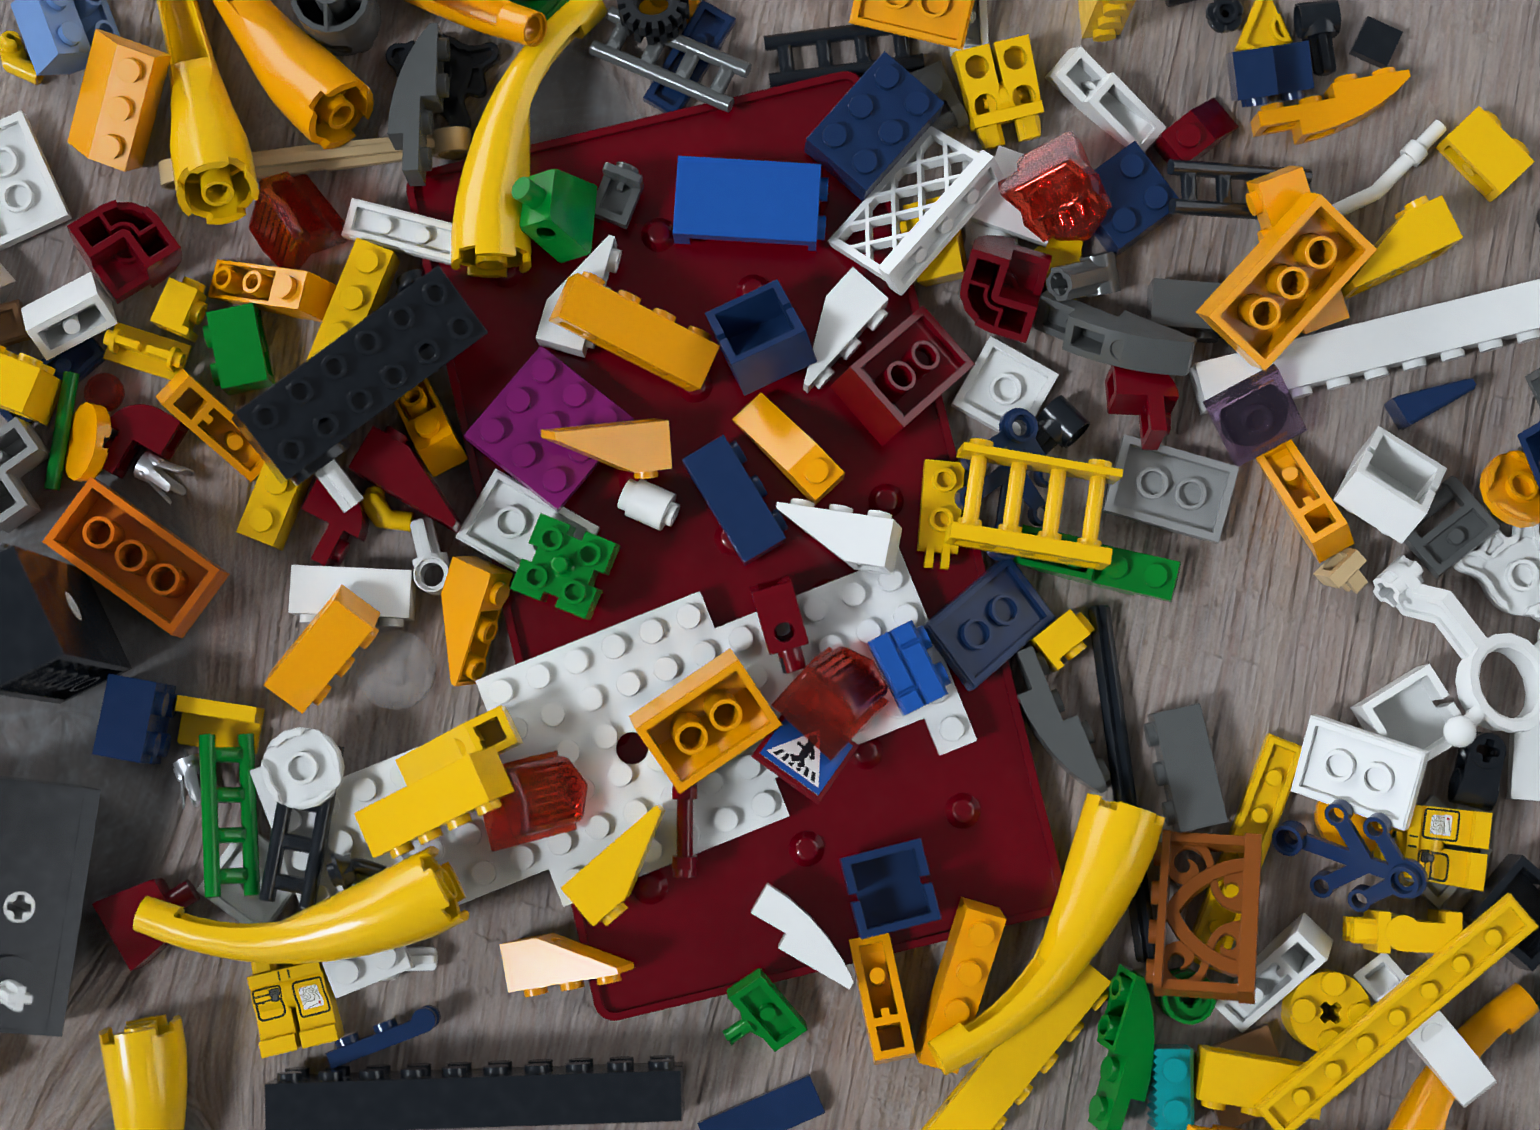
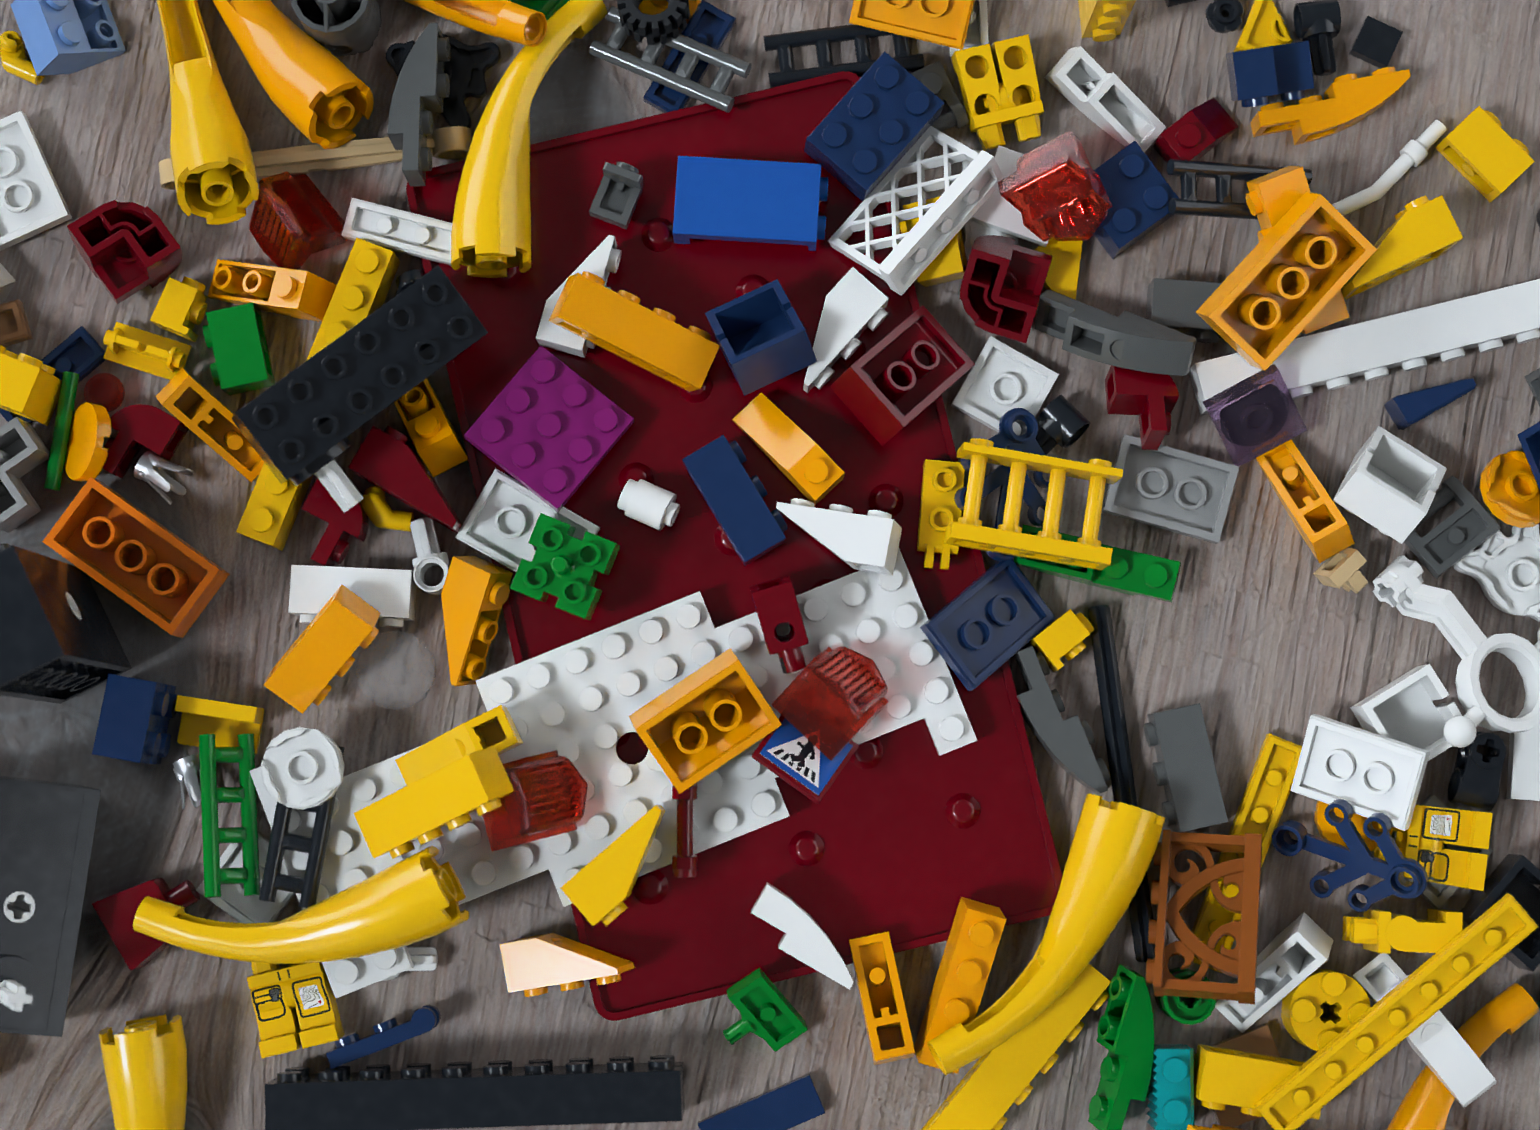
(68, 316): white brick -> none
(118, 101): light orange slope -> none
(344, 869): black plate -> none
(557, 212): green torso -> none
(626, 445): light orange slope -> none
(890, 888): dark blue piece -> none
(908, 667): blue brick -> none
(1088, 277): dark grey piece -> none

